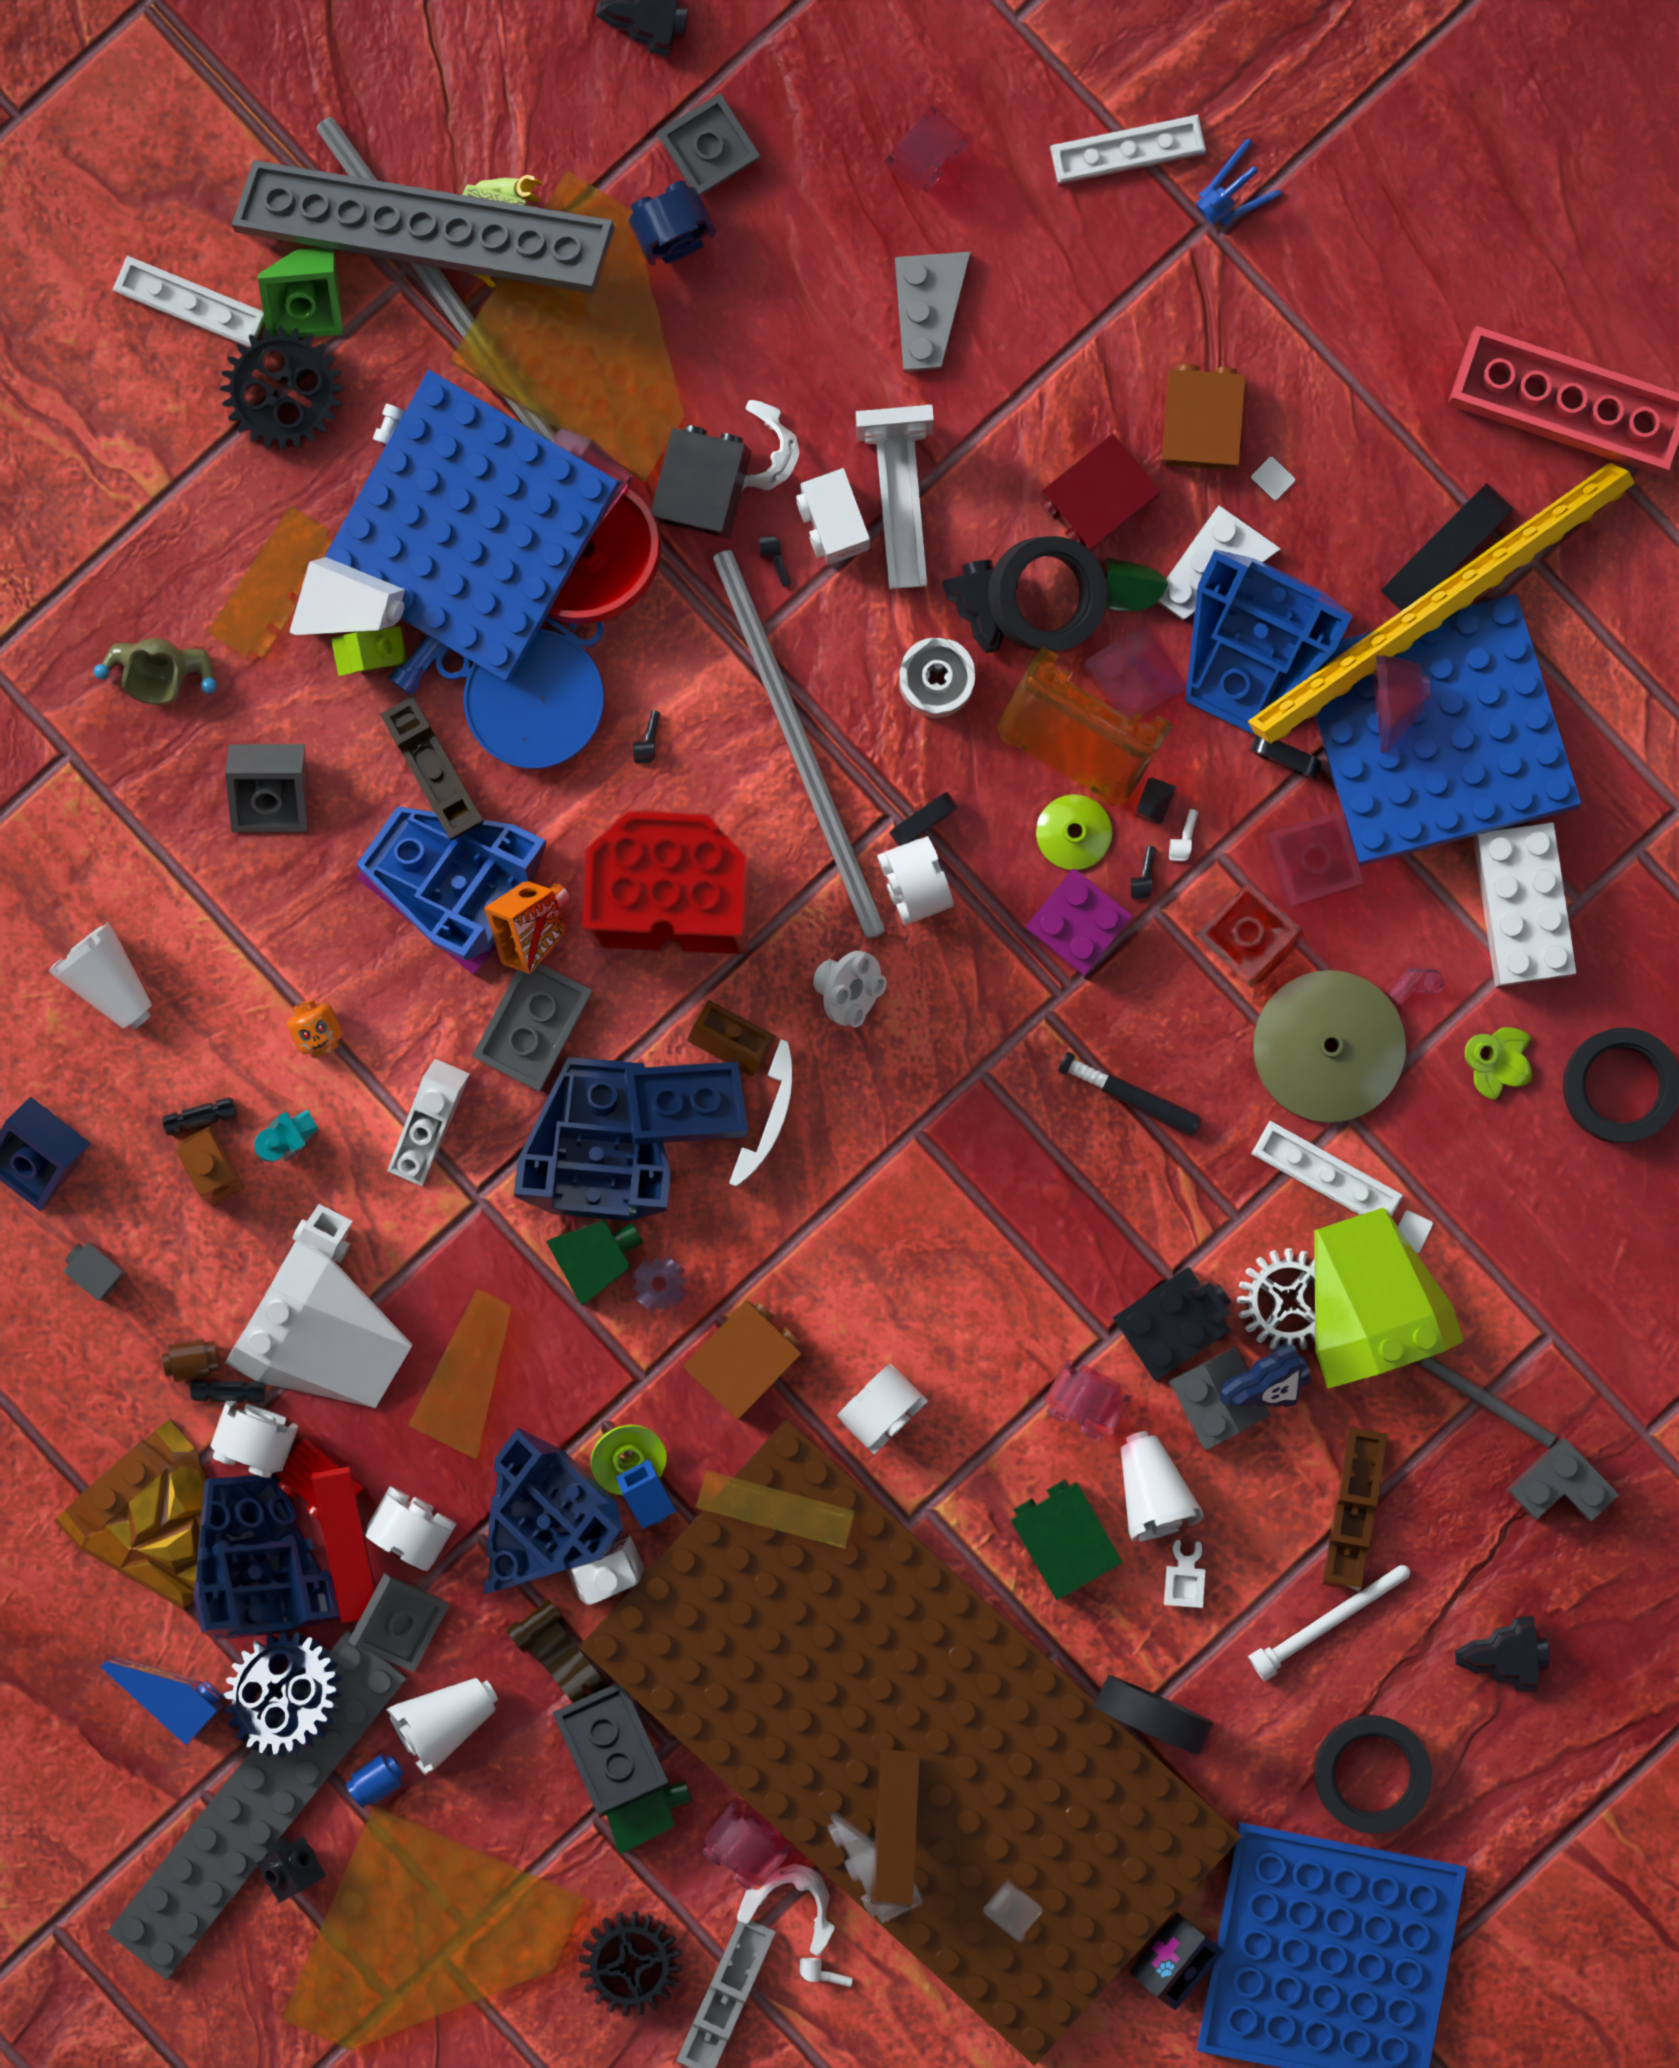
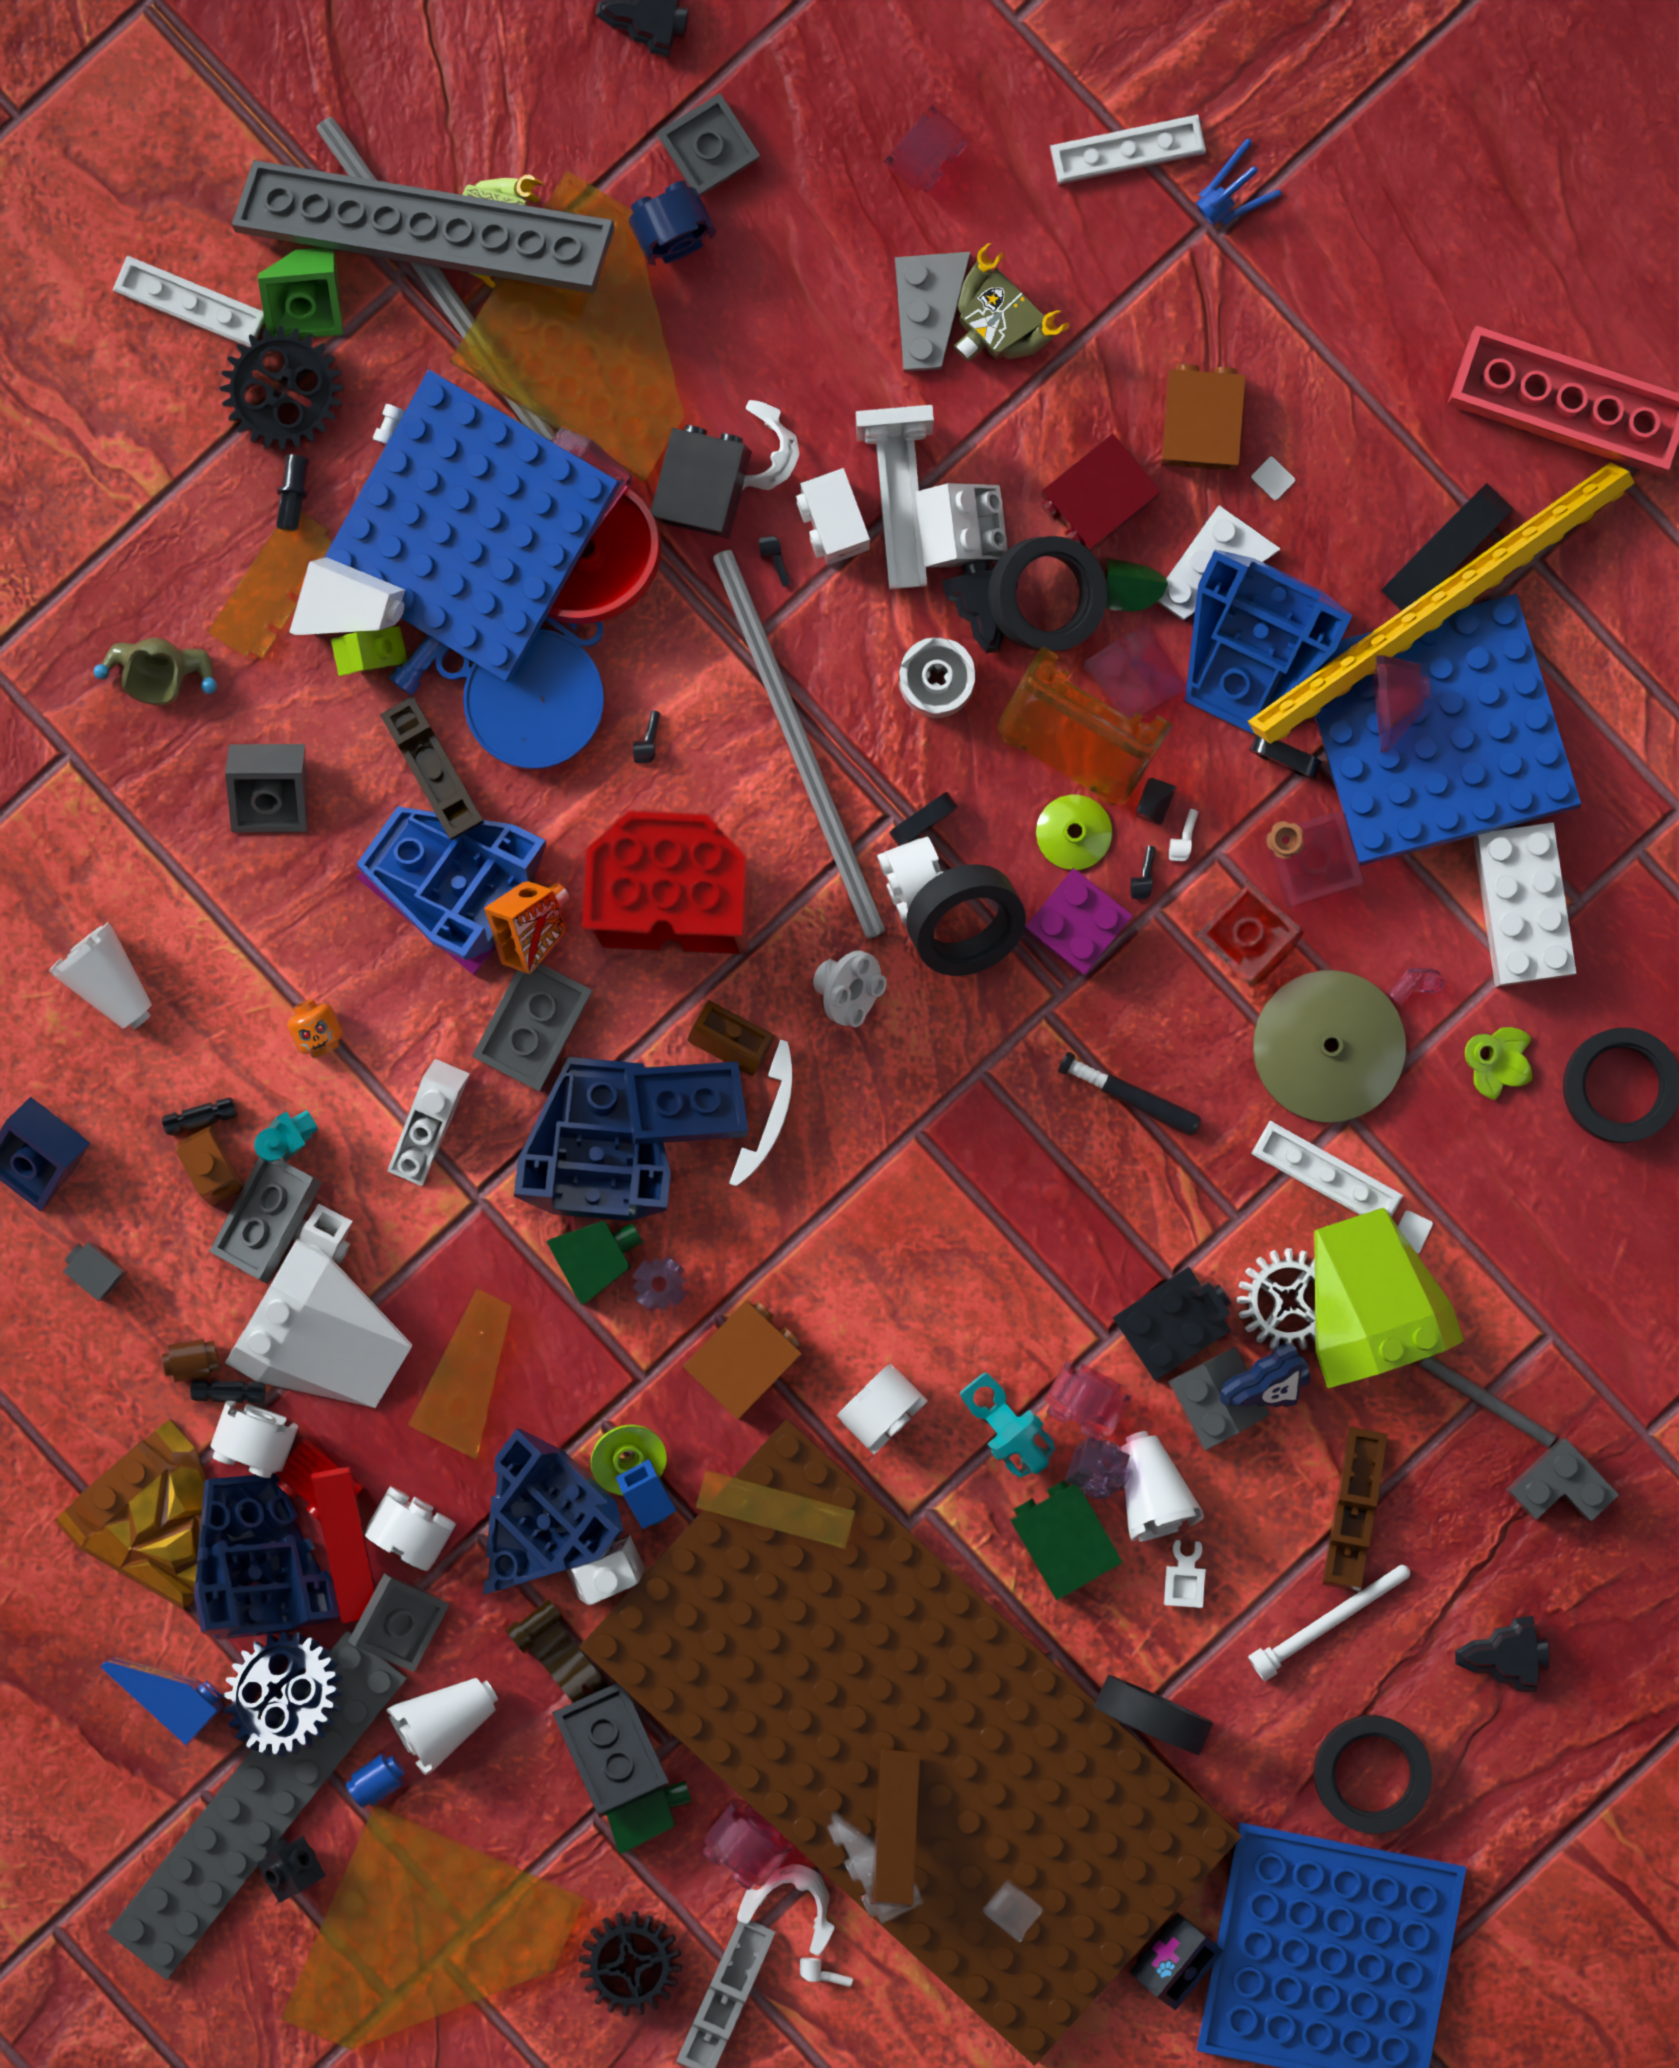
(265, 1218): none -> dark grey plate
(292, 493): none -> black axle
(951, 889): none -> black tyre
(961, 524): none -> white slope
(1000, 315): none -> olive torso
(1014, 1433): none -> teal piece
(1098, 1468): none -> clear purple brick
(1295, 843): none -> nougat plate

